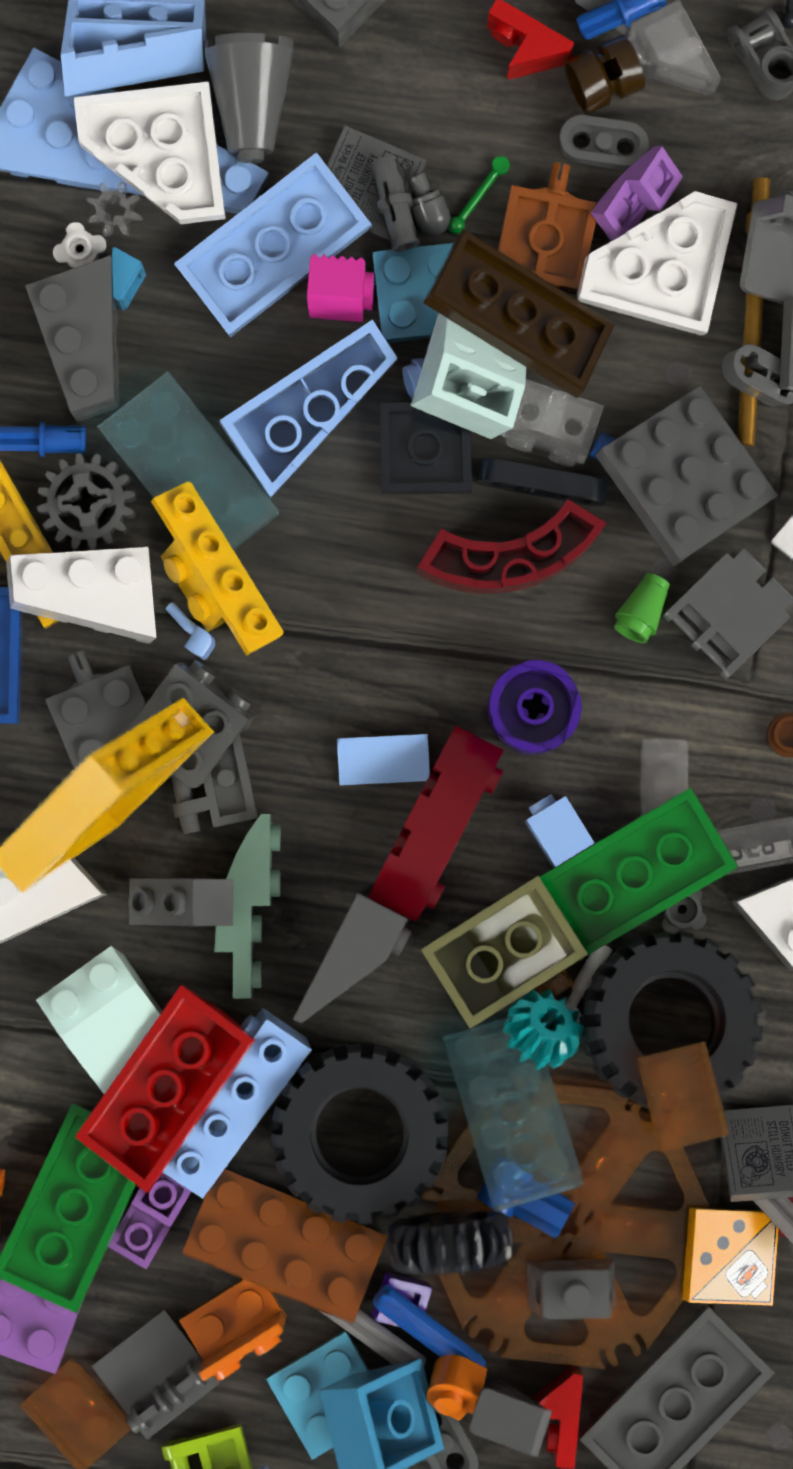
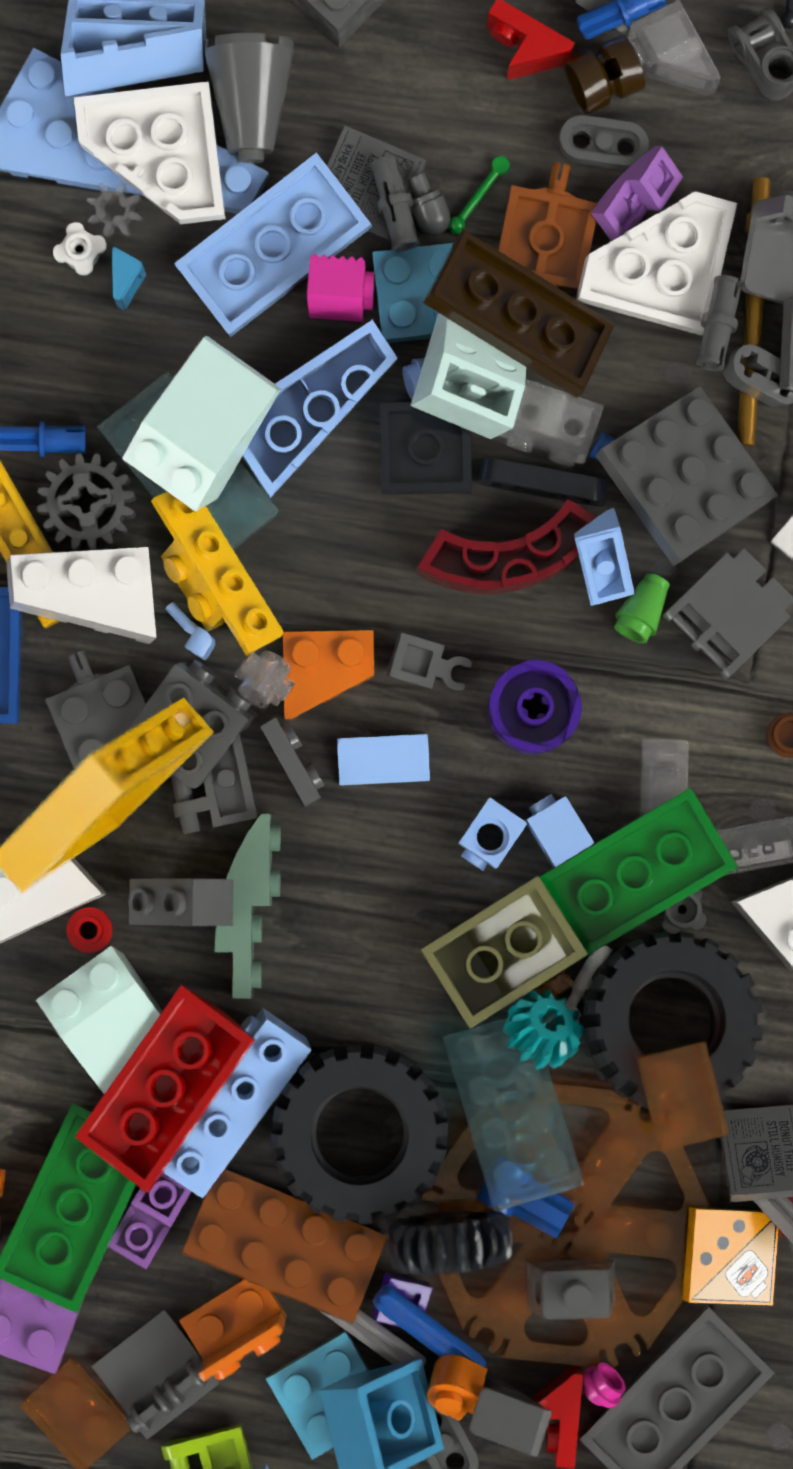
(81, 335): dark grey wedge -> none
(104, 930): none -> red plate
(202, 425): none -> light aqua slope
(264, 679): none -> clear gear
(284, 743): none -> dark grey plate
(325, 666): none -> orange wing
(359, 948): dark grey slope -> none
(421, 661): none -> dark grey plate
(436, 824): dark red brick -> none
(505, 820): none -> light blue brick
(603, 1385): none -> dark pink plate
(604, 559): none -> light blue slope
(719, 323): none -> dark grey pin

